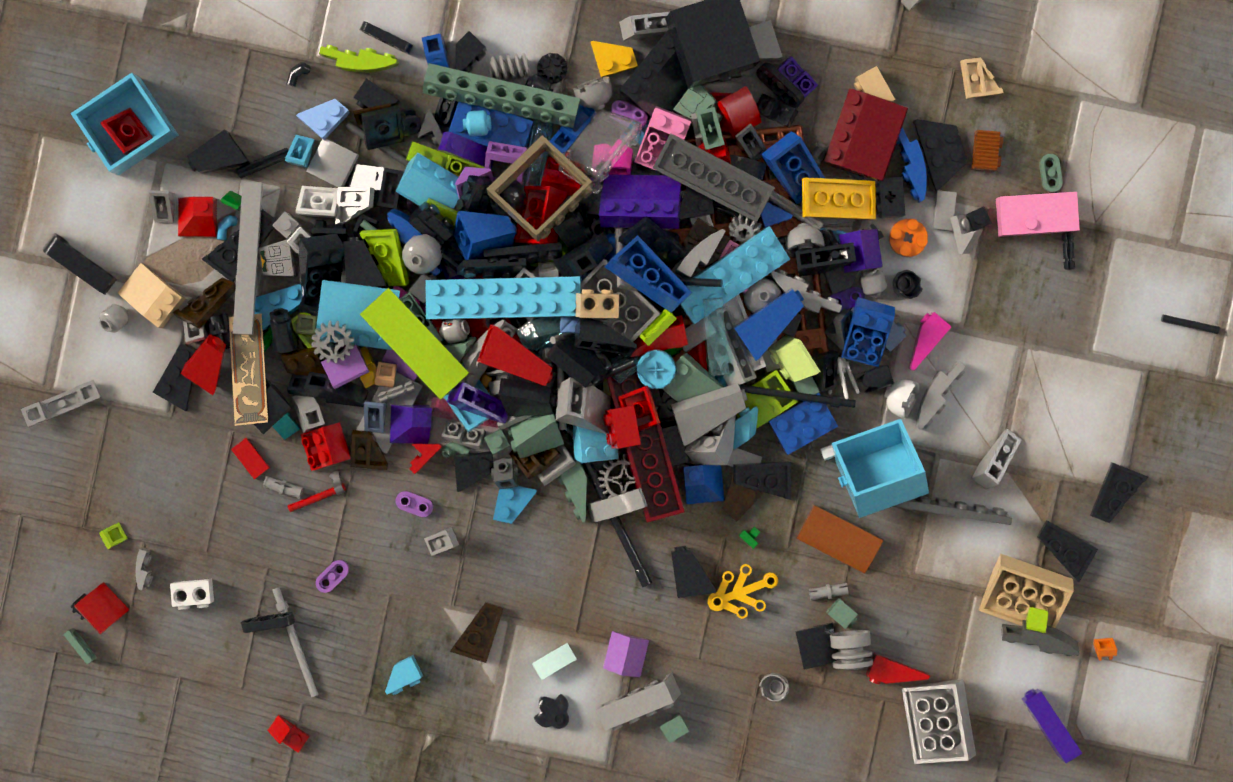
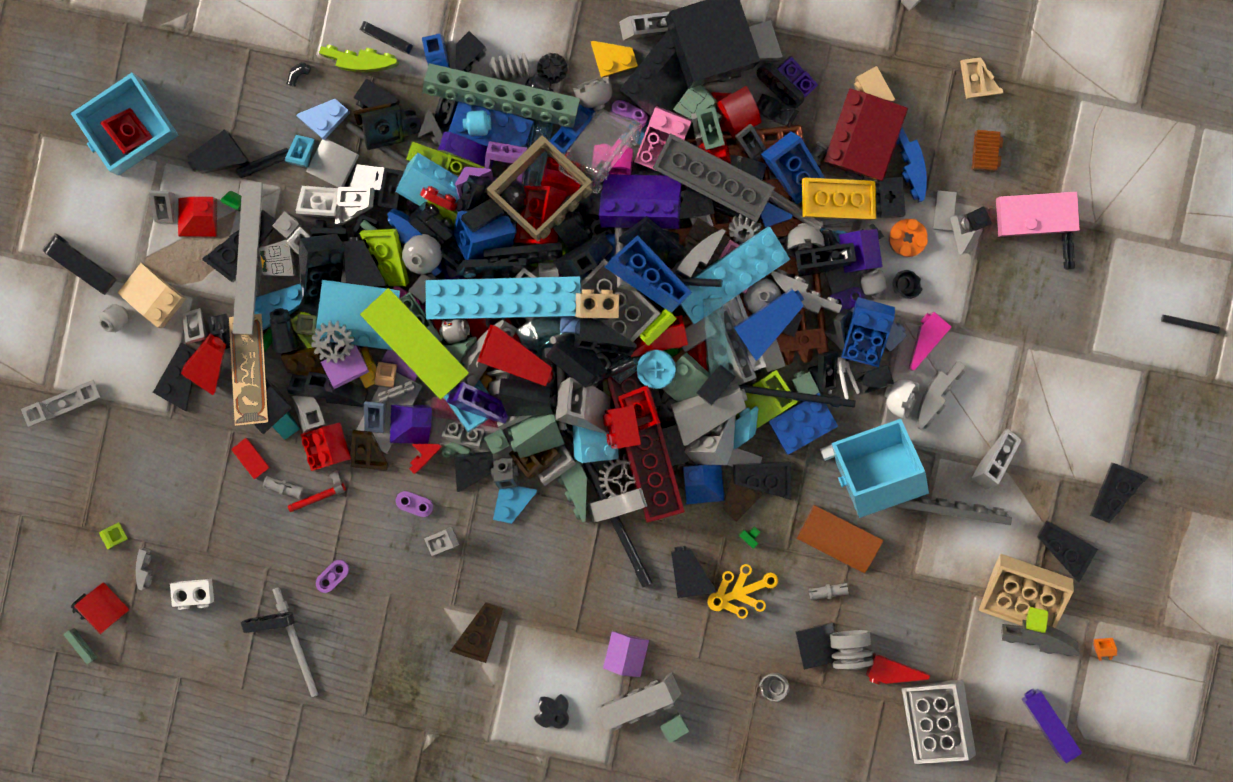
(205, 306): dark brown wing -> none
(224, 224): dark azure arm -> none
(288, 733): red slope -> none
(404, 673): medium azure slope -> none
(447, 201): none -> red plate
(482, 215): none -> black tile
(554, 661): light aqua slope -> none
(715, 385): none -> black slope
(793, 359): yellowish green slope -> none
(842, 613): sand green brick -> none
(941, 150): black wing -> none
(1052, 173): sand green plate -> none

